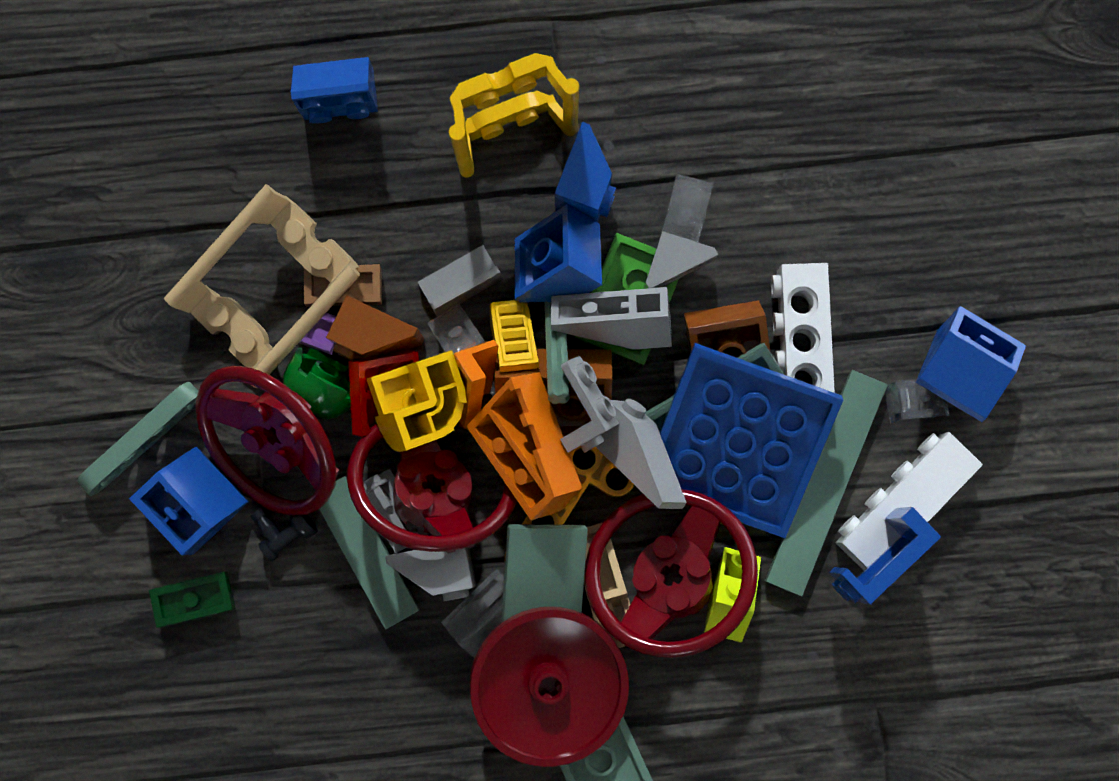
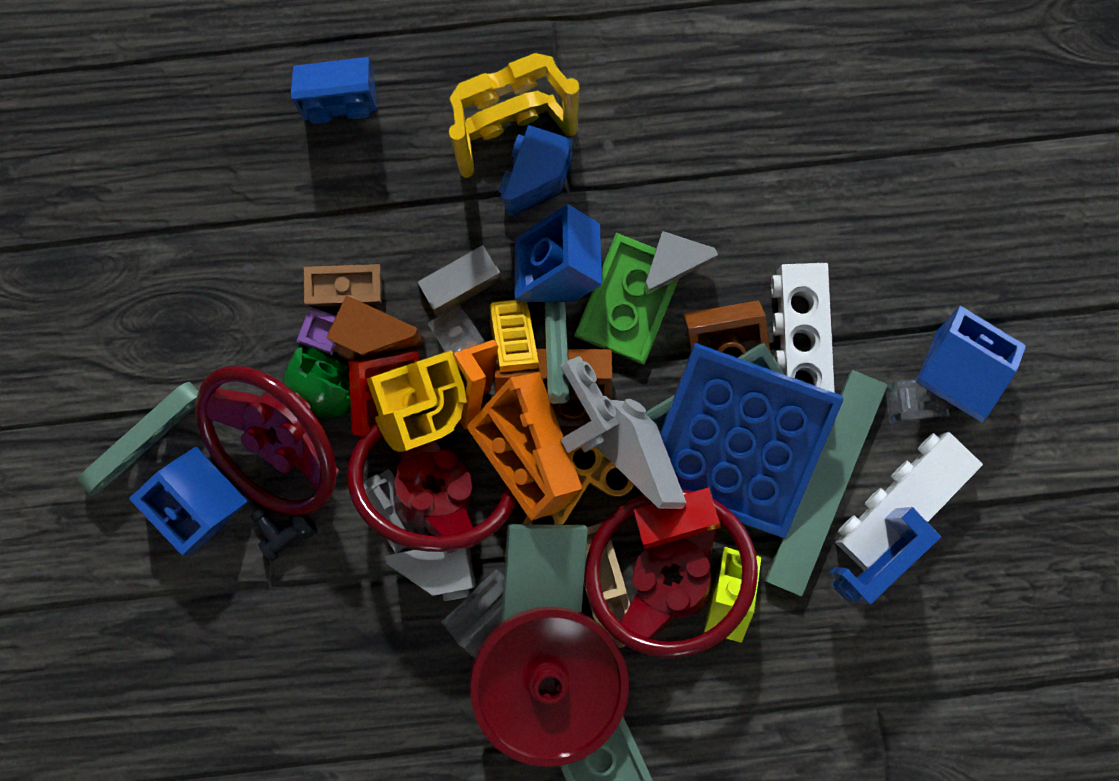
(192, 599): dark green plate -> none
(224, 314): tan piece -> none
(367, 558): sand green tile -> none
(538, 169): none -> blue slope
(586, 178): blue slope -> none
(616, 317): light grey slope -> none
(668, 525): none -> red tile
(687, 207): clear slope -> none

